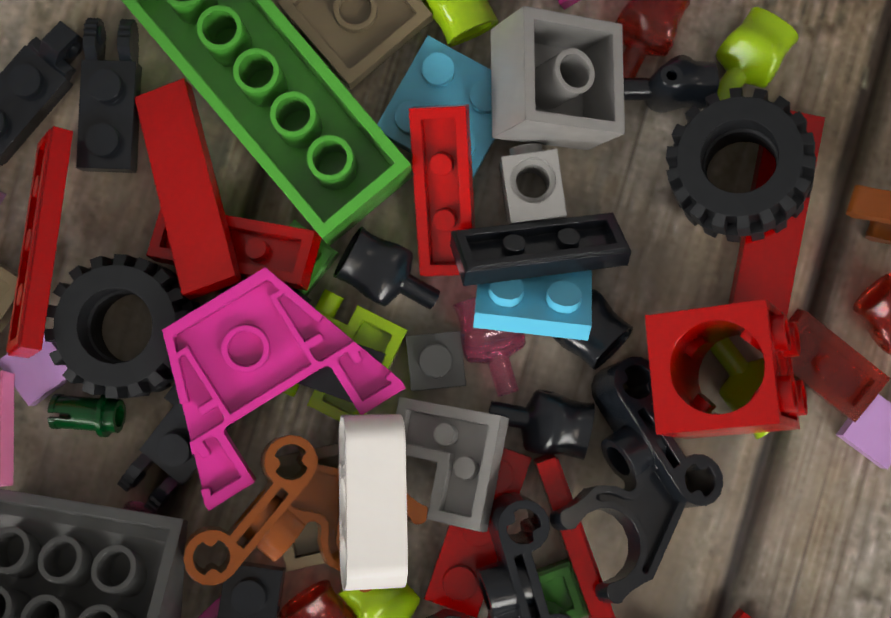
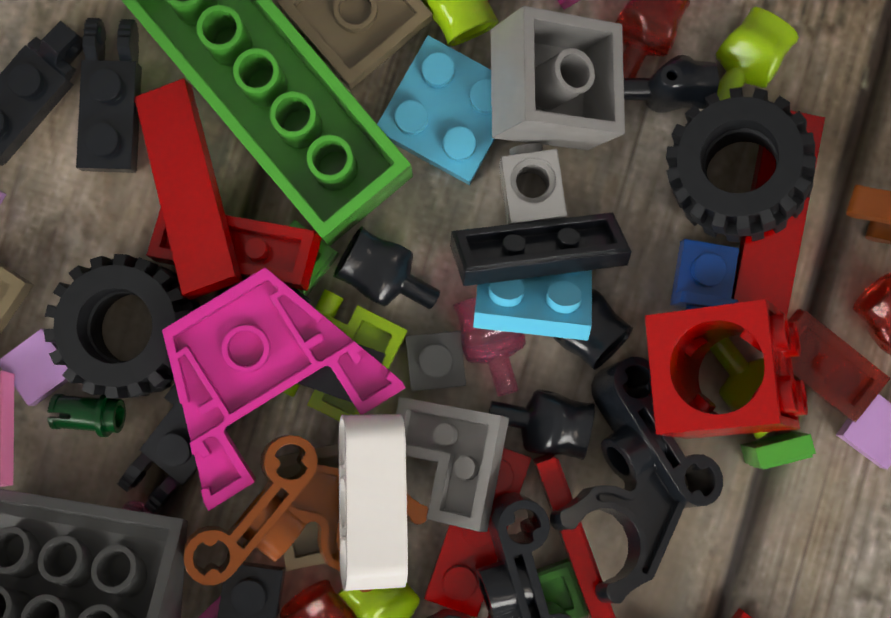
(39, 244): red tile -> none
(441, 182): red plate -> none
(704, 275): none -> blue bracket
(778, 450): none -> bright green tile

